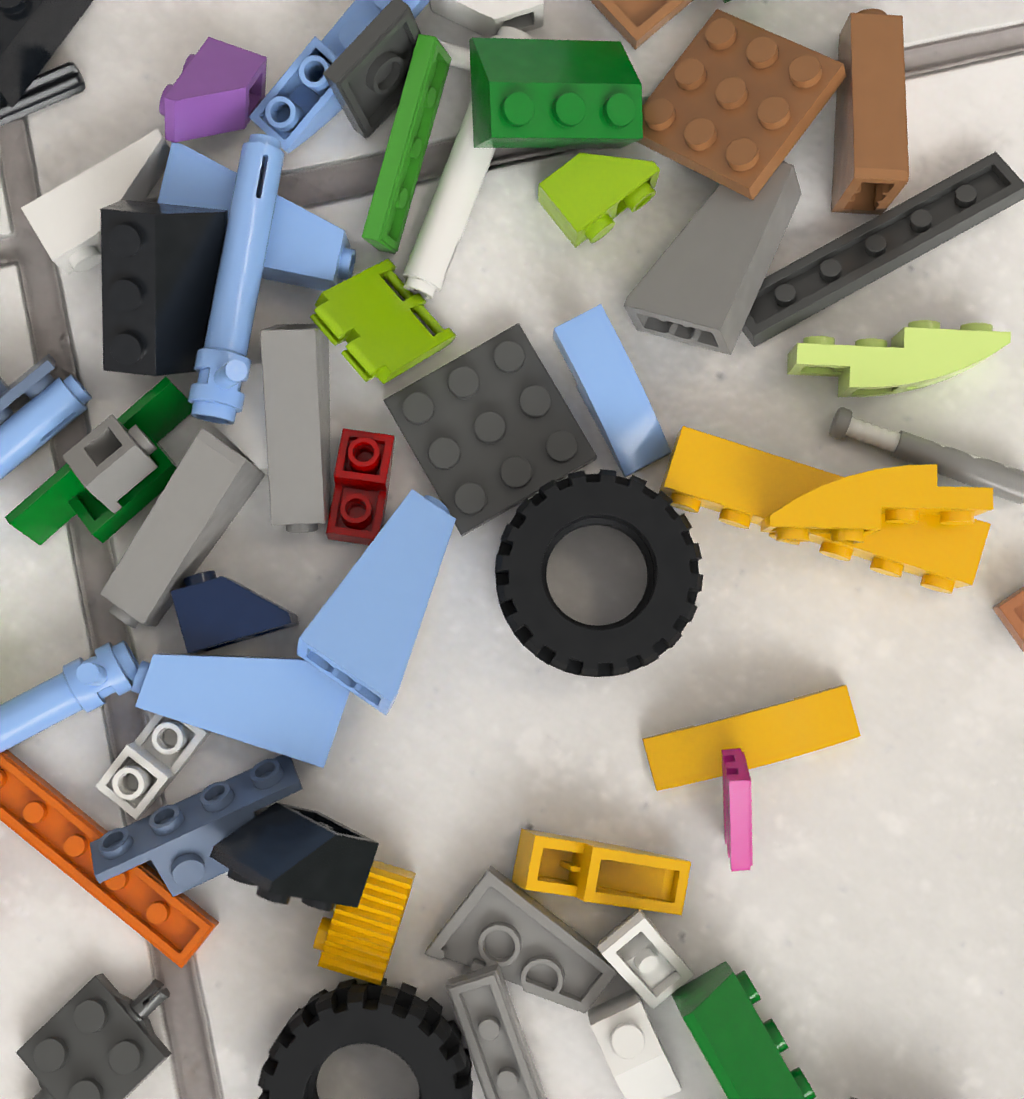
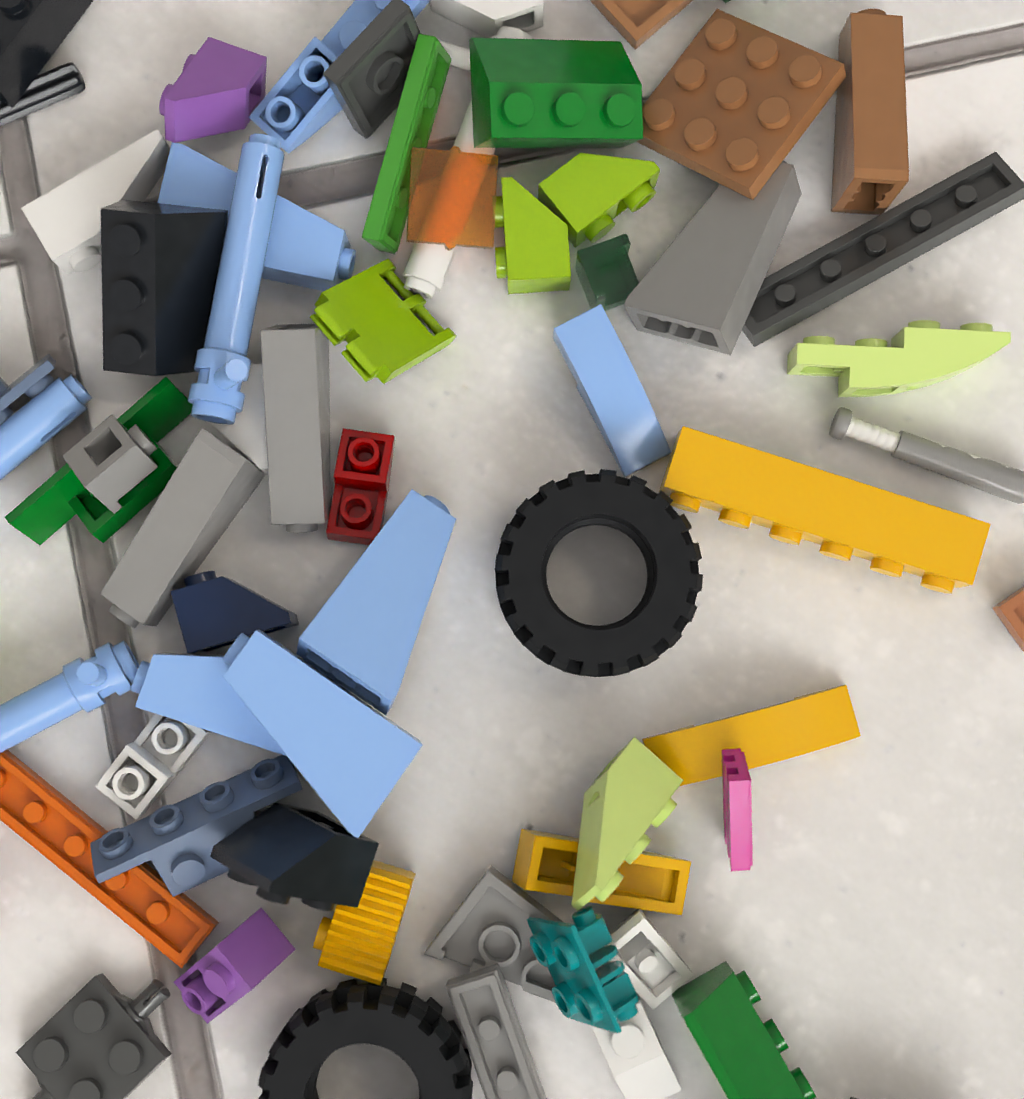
(234, 966): none -> medium lavender slope
(326, 731): none -> light blue slope
(452, 198): none -> clear orange piece
(490, 429): dark grey plate -> none
(535, 243): none -> lime slope
(571, 957): none -> teal hinge
(606, 272): none -> clear green panel
(615, 815): none -> yellowish green slope
(855, 504): yellow slope -> none

